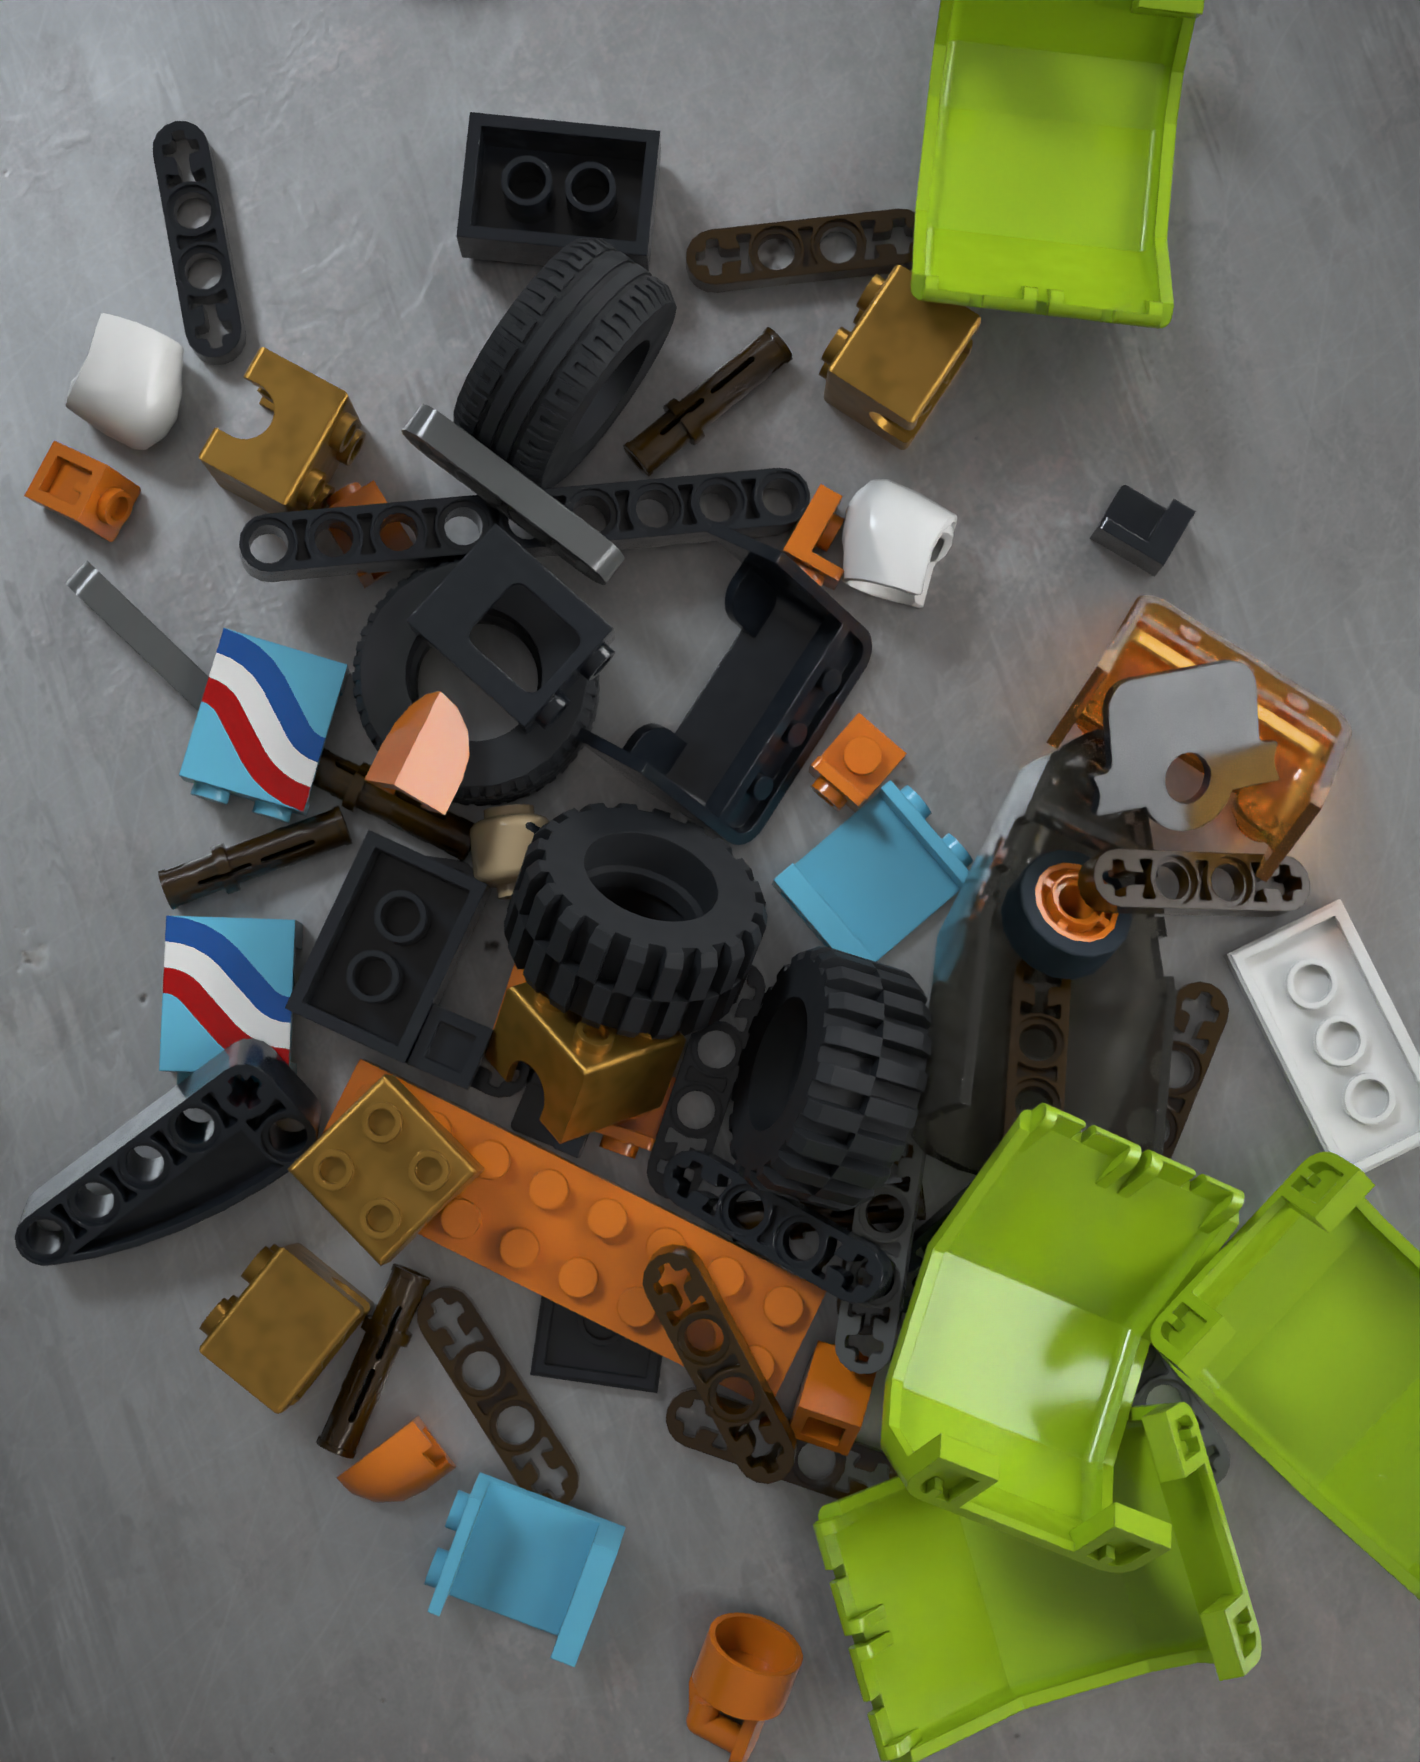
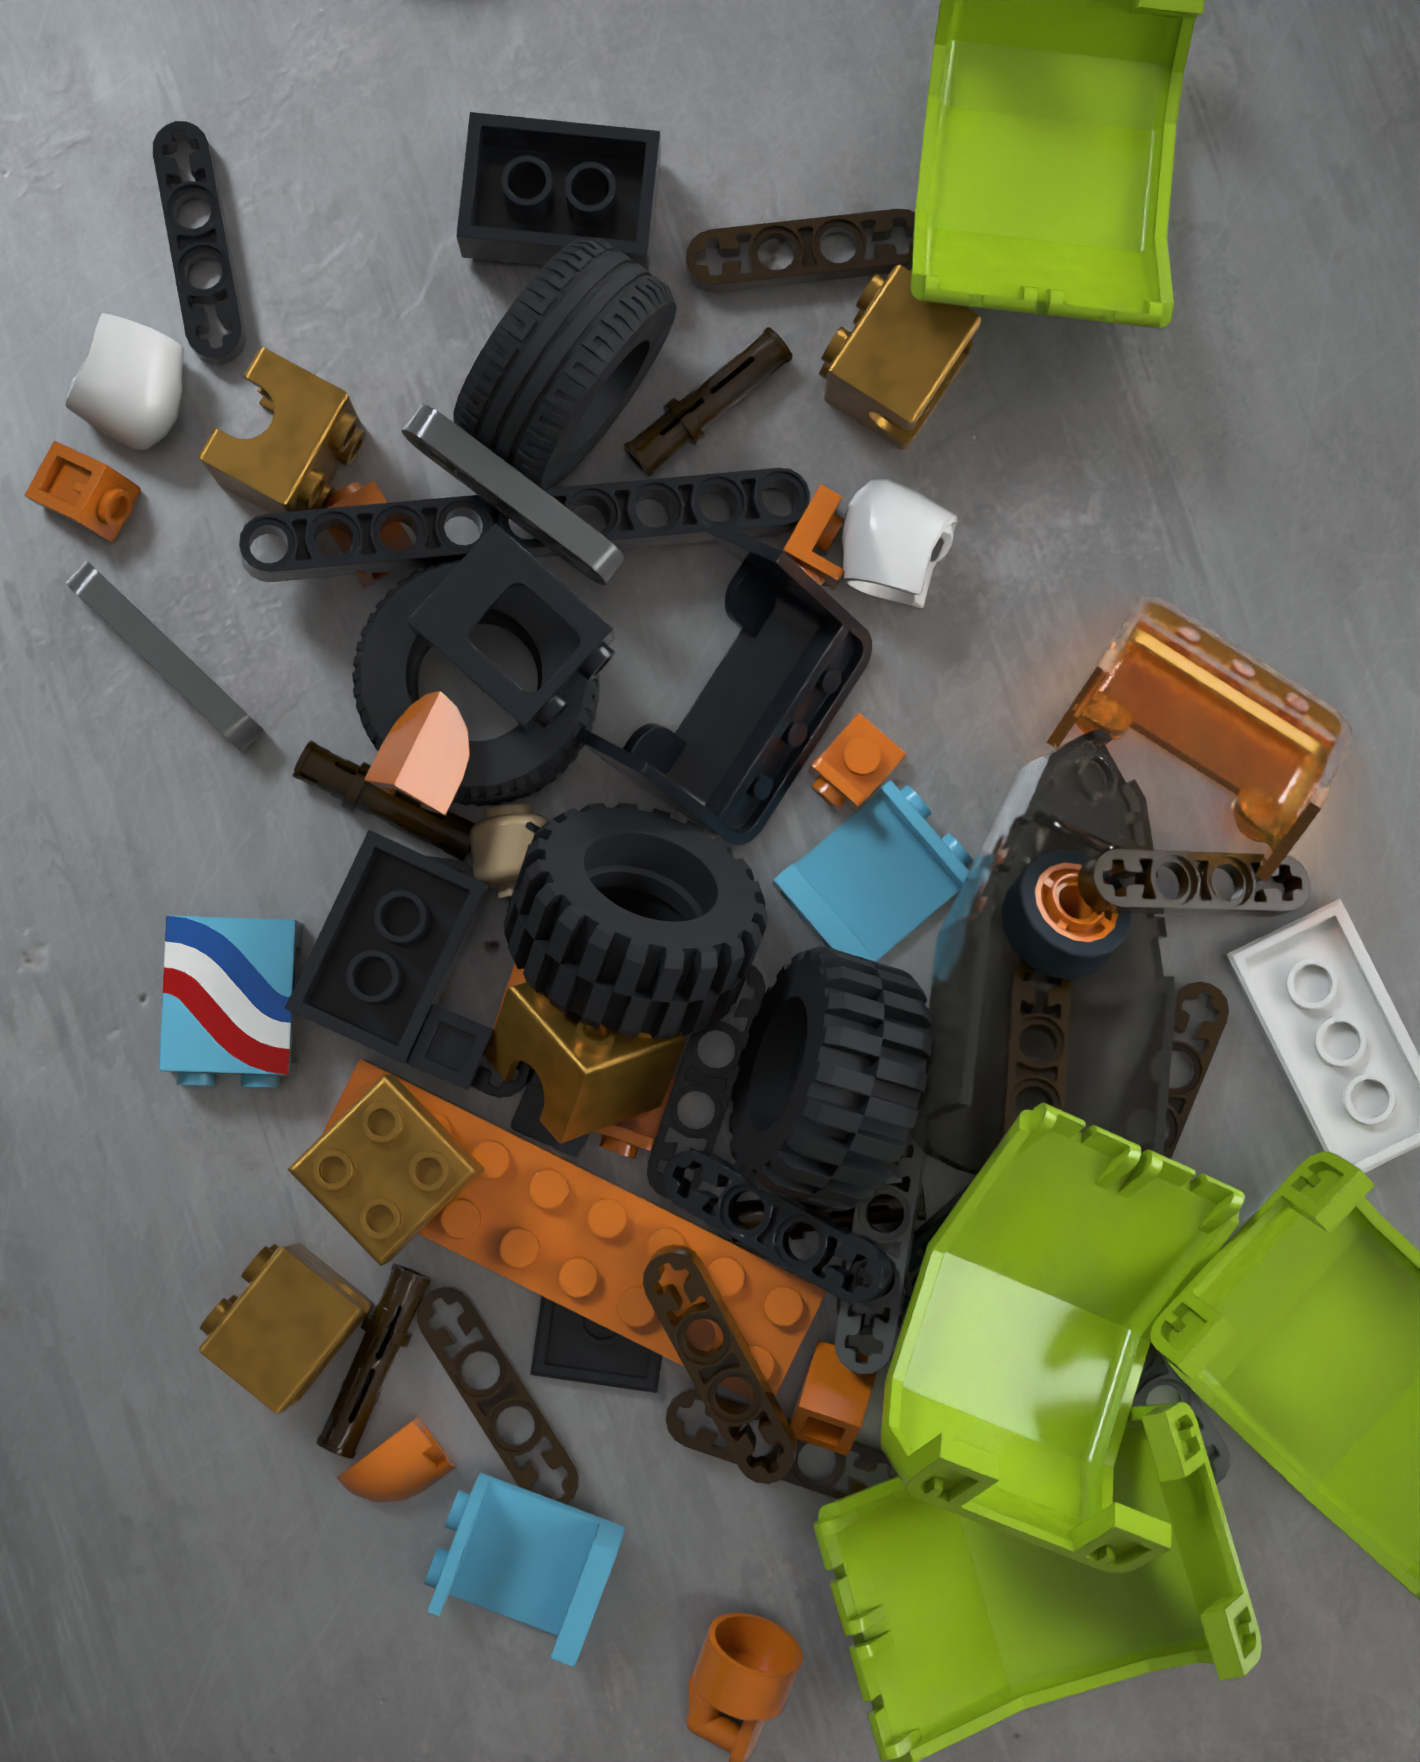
(200, 1164): black beam -> none
(253, 858): dark brown pin -> none
(262, 725): panel -> none
(1142, 528): black panel -> none
(1177, 712): piece -> none

